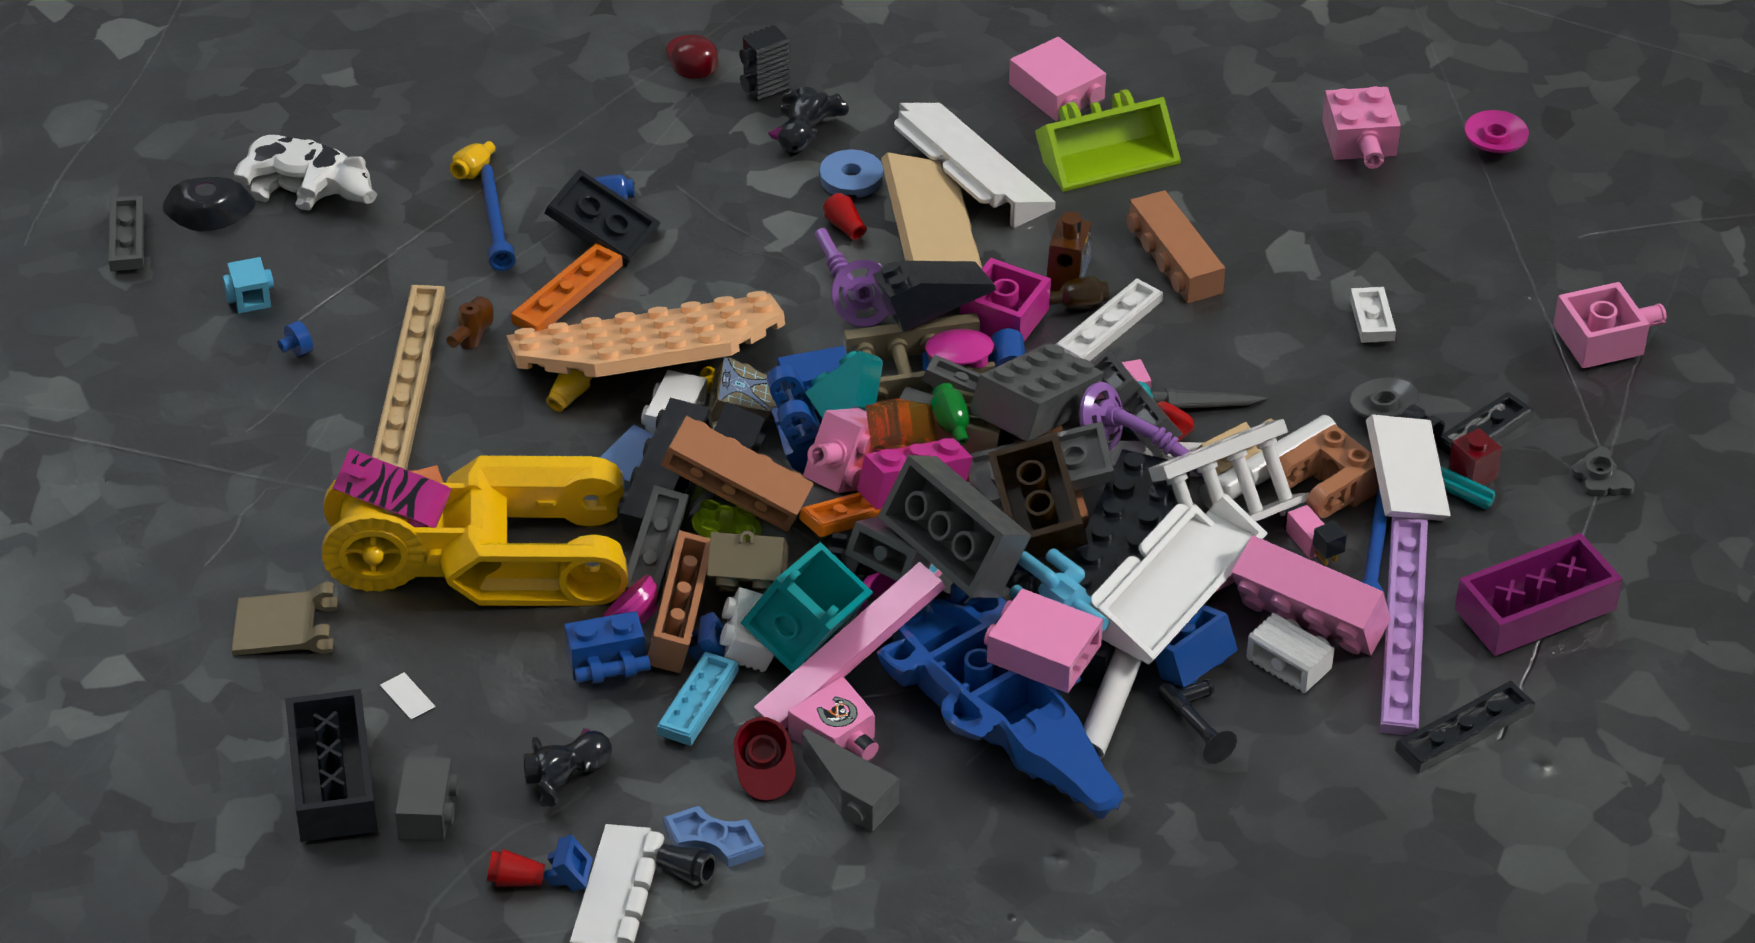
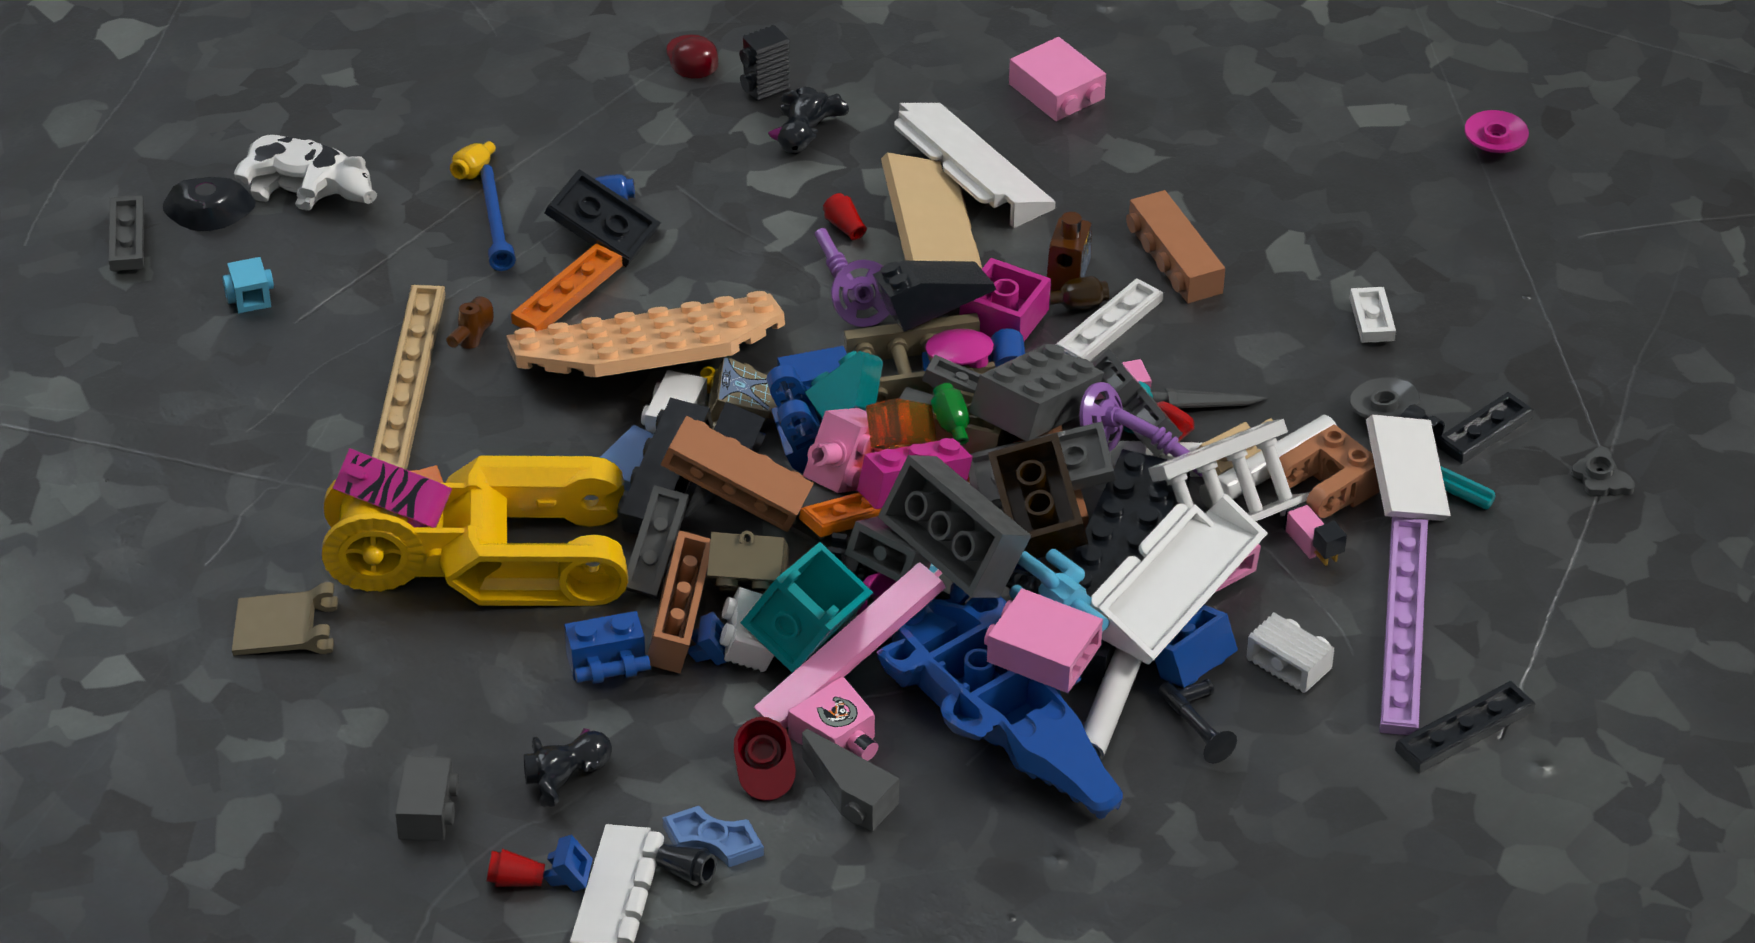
(296, 339): blue tile -> none
(330, 765): black brick -> none
(407, 695): white sticker -> none
(567, 389): yellow cone -> none
(638, 597): dark pink piece -> none
(697, 698): medium azure plate -> none
(724, 519): lime dish -> none
(843, 162): medium blue tile -> none
(1108, 142): lime piece -> none
(1311, 595): bright pink piece -> none
(1361, 124): bright pink brick -> none
(1375, 544): blue piece -> none
(1475, 457): dark red brick -> none
(1538, 594): magenta brick -> none
(1604, 324): bright pink brick -> none

